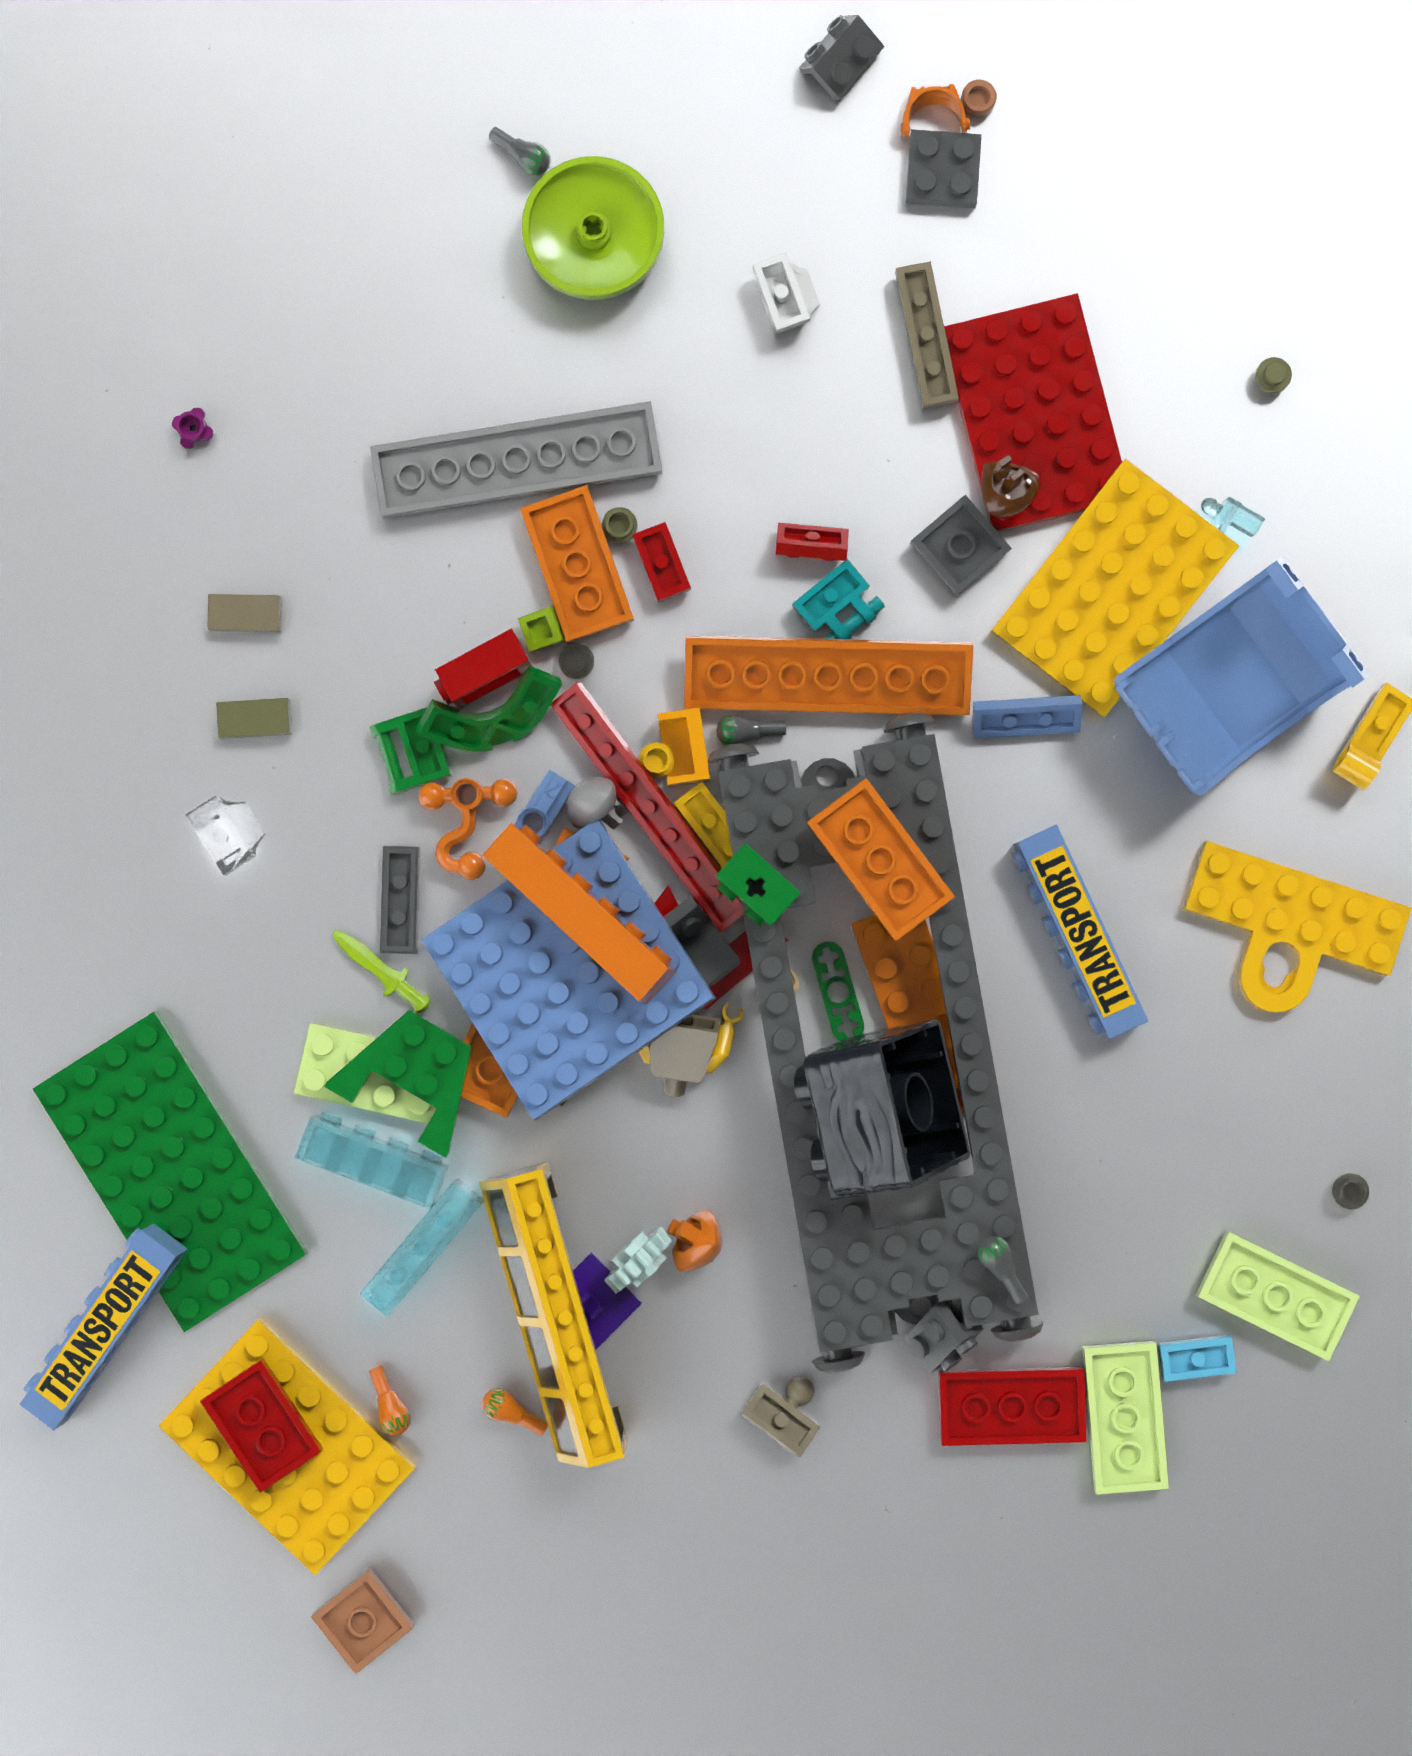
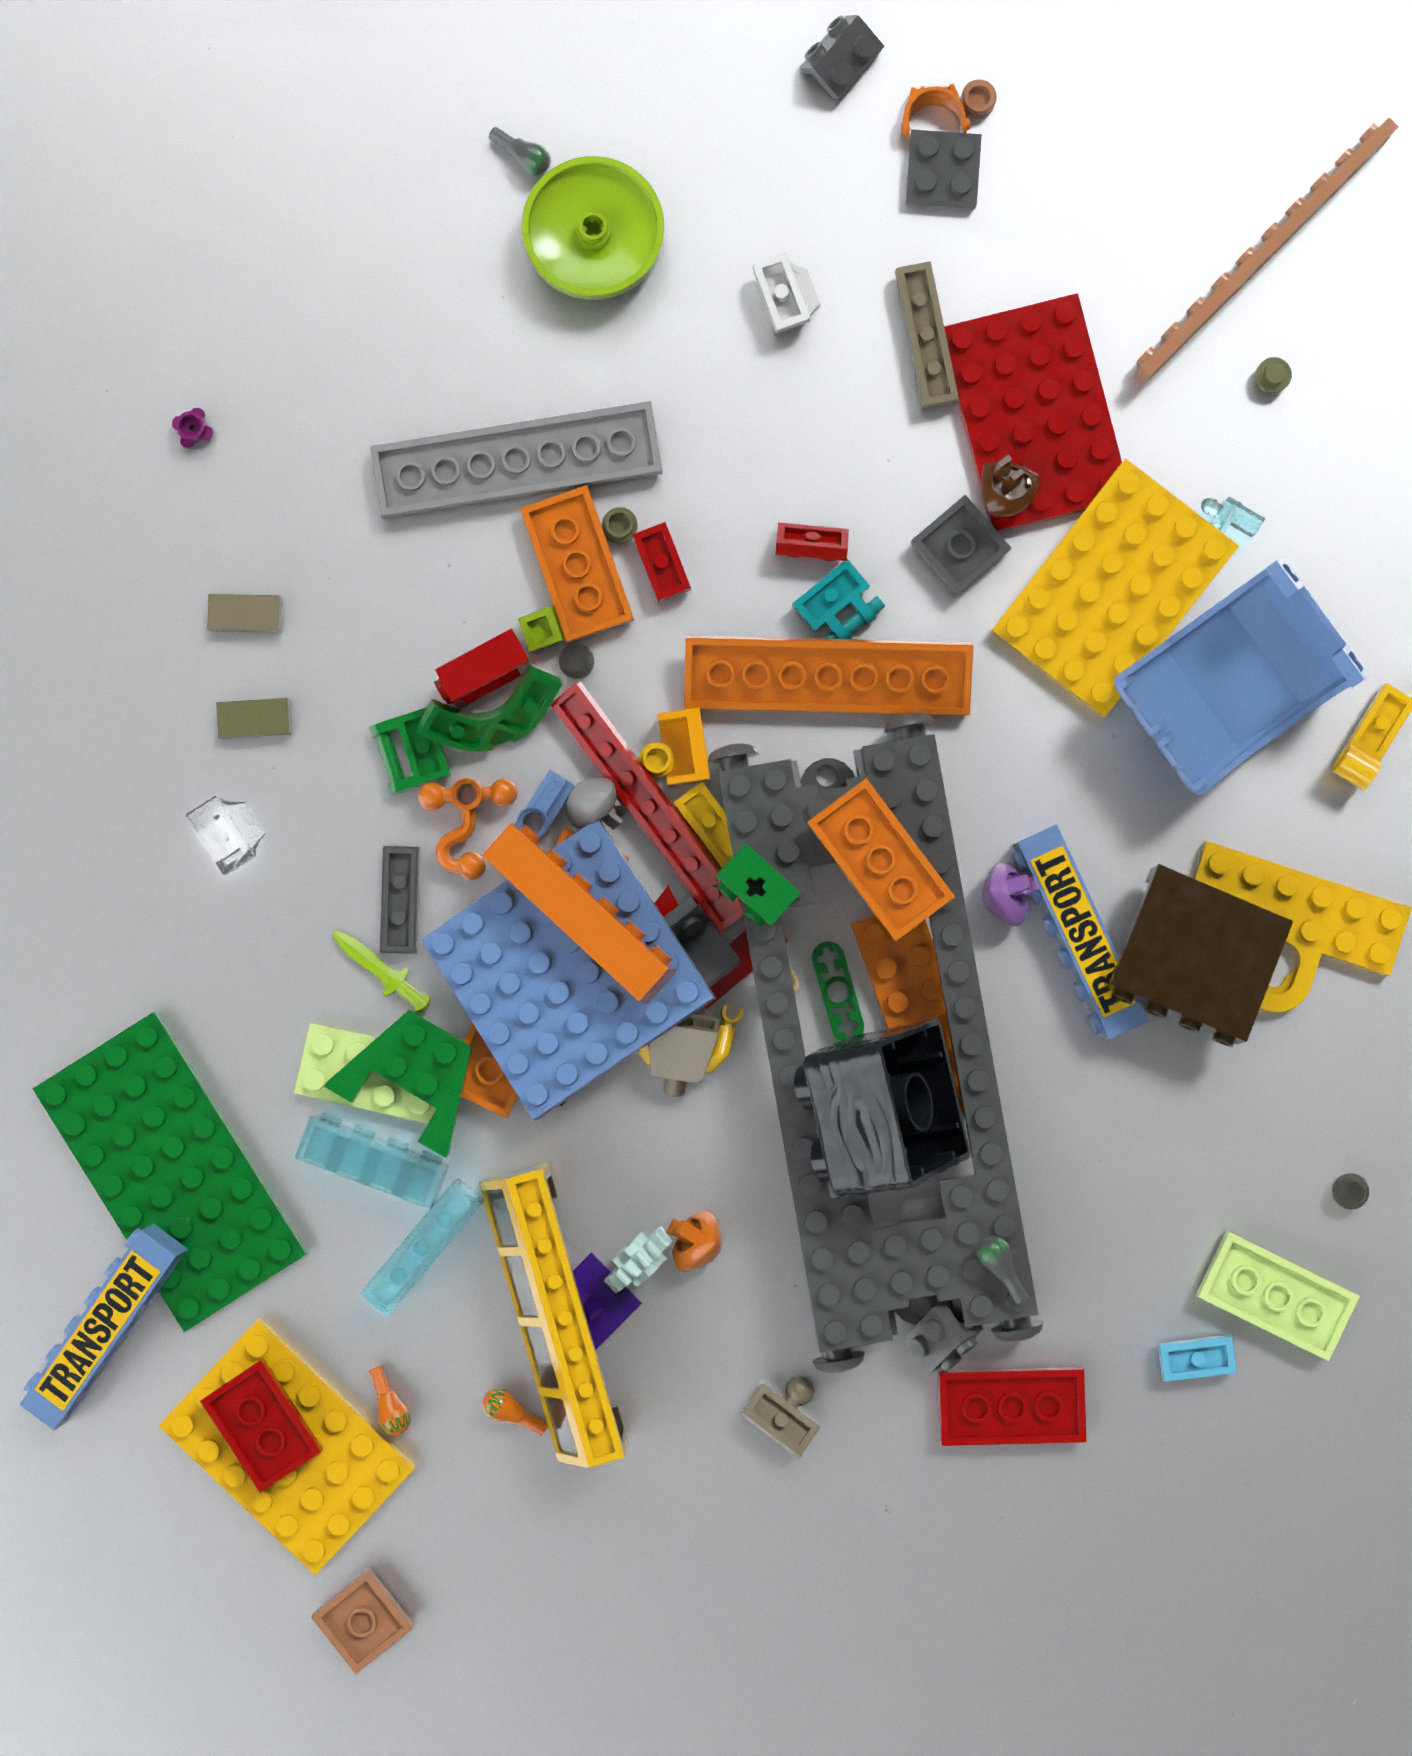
(737, 729): dark grey piece -> none
(1006, 893): none -> medium lavender piece
(1027, 716): medium blue plate -> none
(1125, 1417): yellowish green plate -> none
(1199, 956): none -> dark brown panel
(1274, 238): none -> nougat plate

